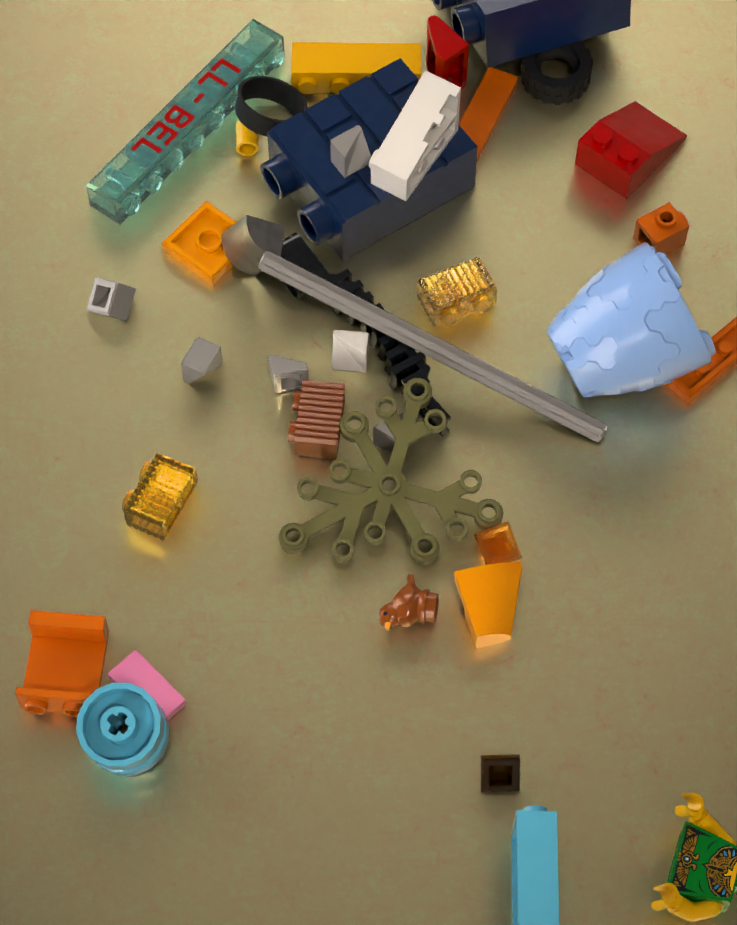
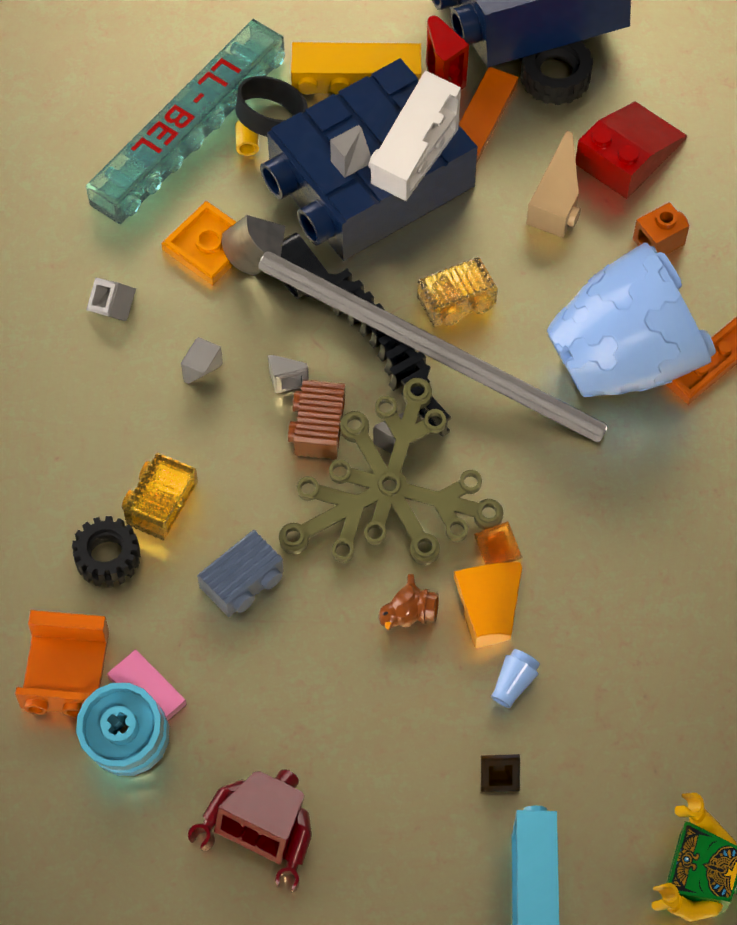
(106, 532): none -> black tyre
(241, 574): none -> sand blue brick
(263, 817): none -> dark red torso
(350, 350): white slope -> none
(515, 676): none -> light blue cone
(556, 197): none -> tan slope

